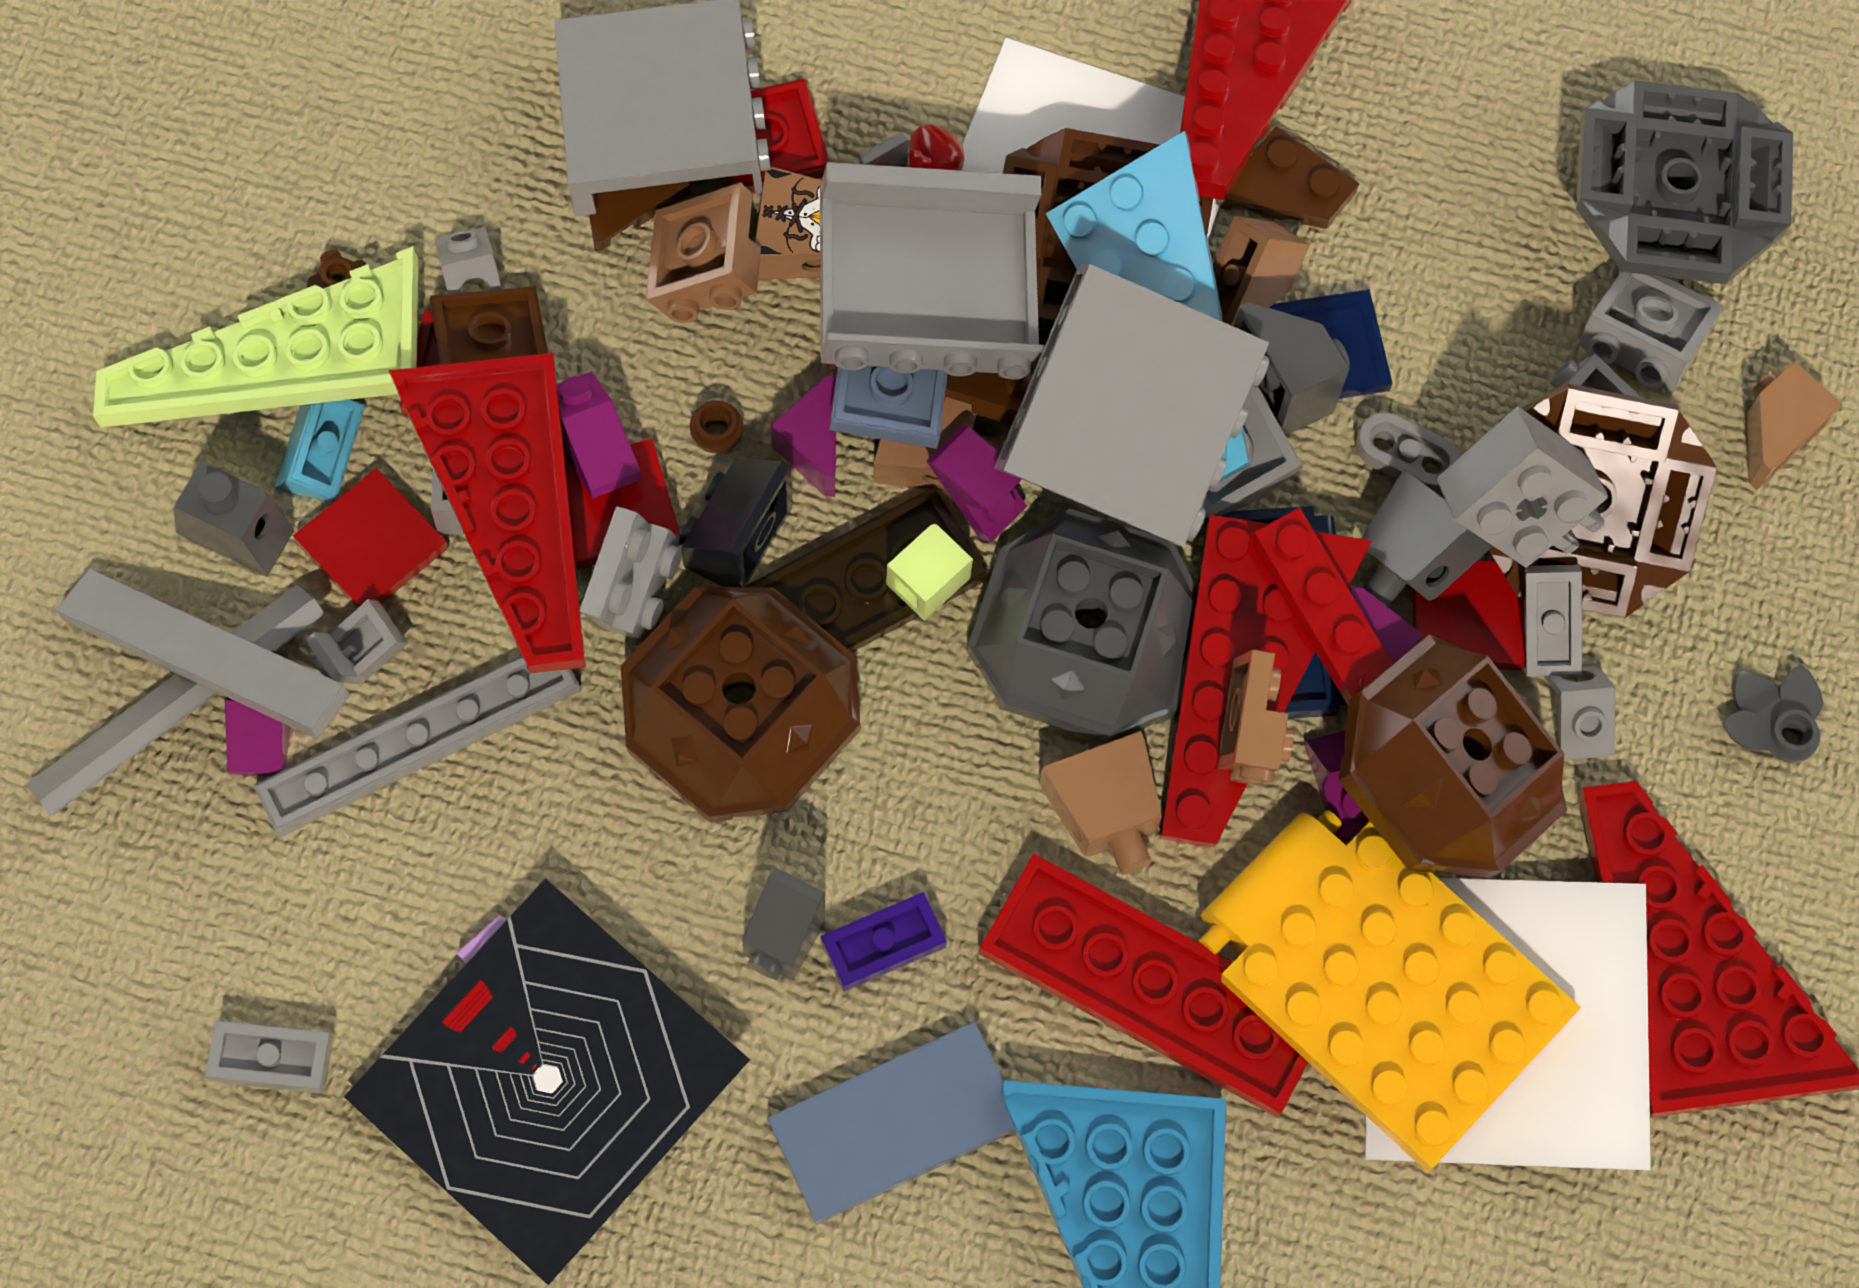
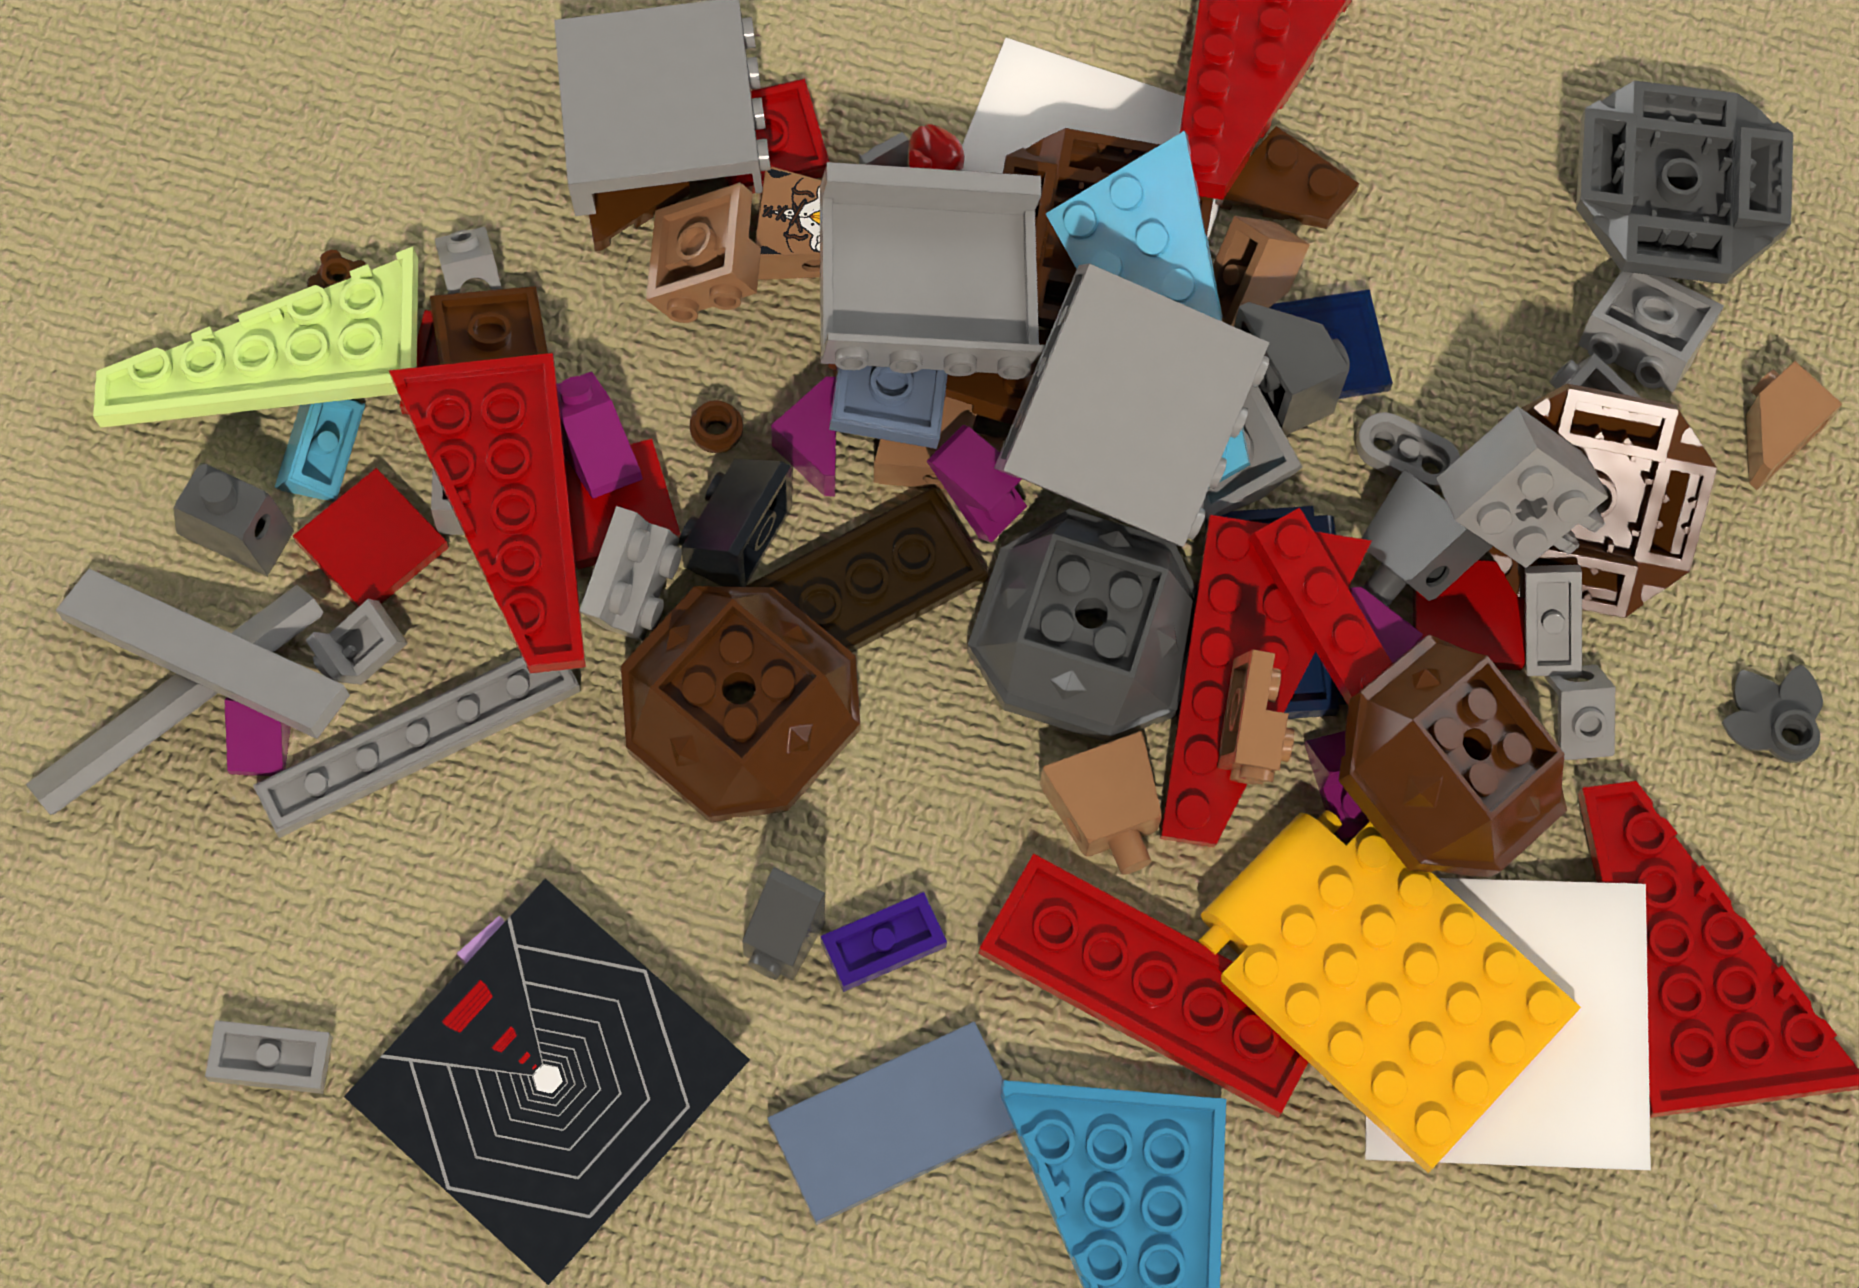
(929, 571): yellowish green panel -> none

